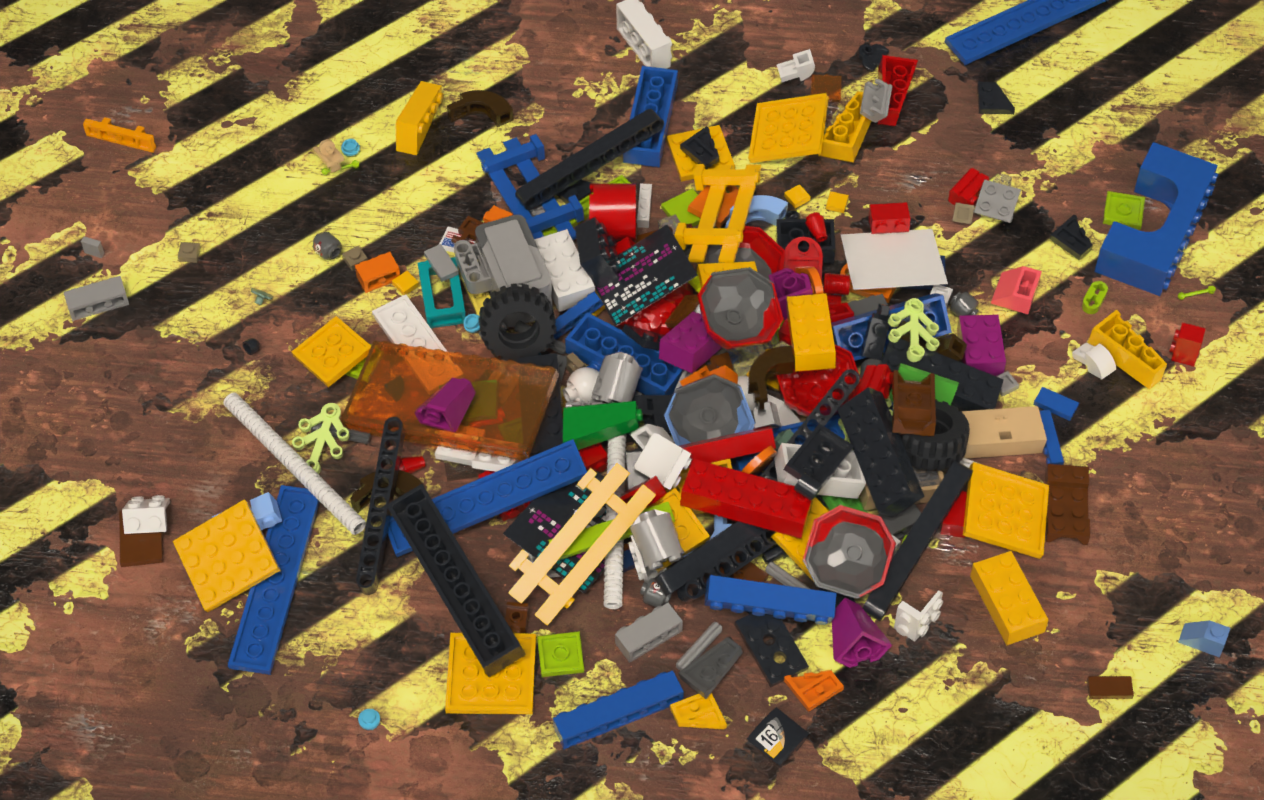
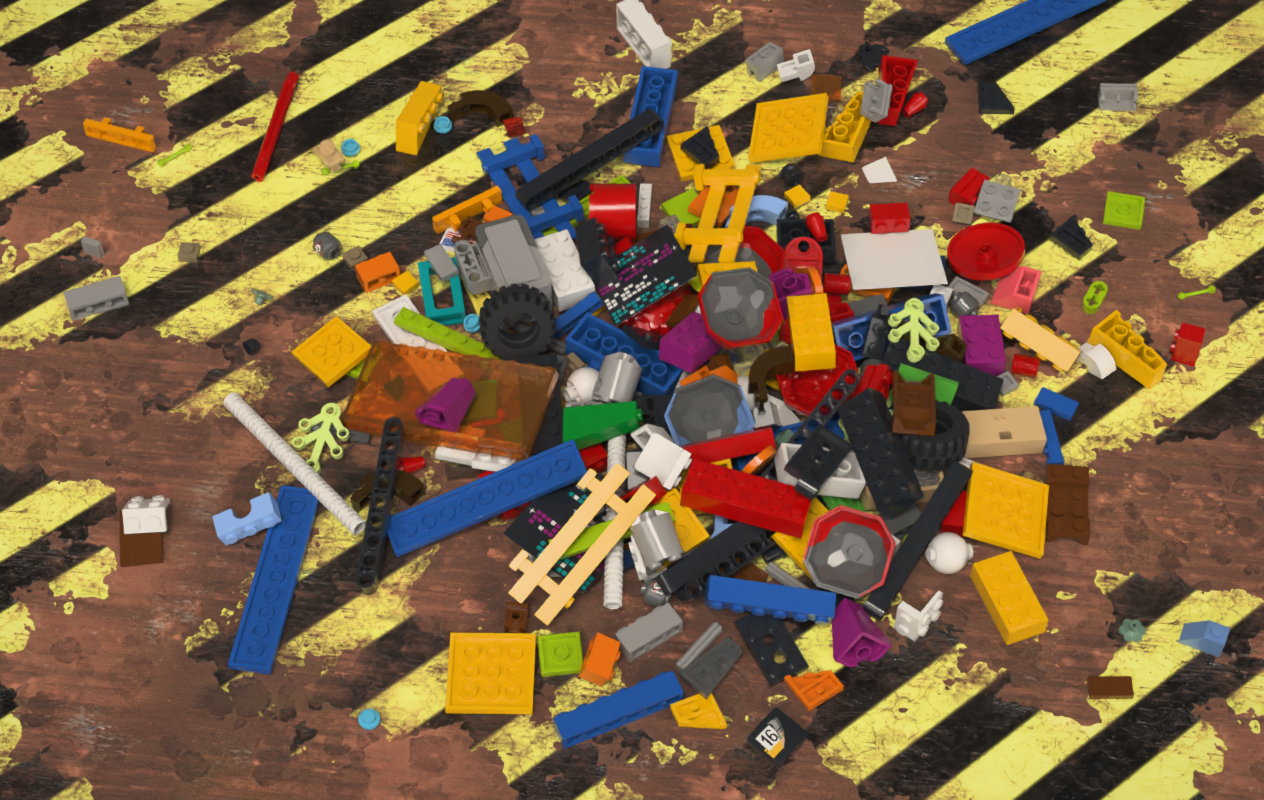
(187, 148): none -> lime hinge
(226, 556): yellow plate -> none
(274, 127): none -> red piece
(441, 334): none -> lime plate
(442, 124): none -> medium azure plate
(456, 580): black brick -> none
(471, 207): none -> light orange hinge
(514, 127): none -> clear red tile
(600, 659): none -> orange brick
(764, 61): none -> light grey hinge
(791, 174): none -> black wheel
(879, 172): none -> white sticker
(915, 104): none -> red cone
(948, 553): none -> white brick
(963, 286): none -> light grey tile
(986, 251): none -> red dish
(1025, 365): none -> red piece
(1040, 339): none -> yellow wedge
(1117, 97): none -> light grey hinge
(1132, 630): none -> sand green plant
(1151, 258): blue arch -> none

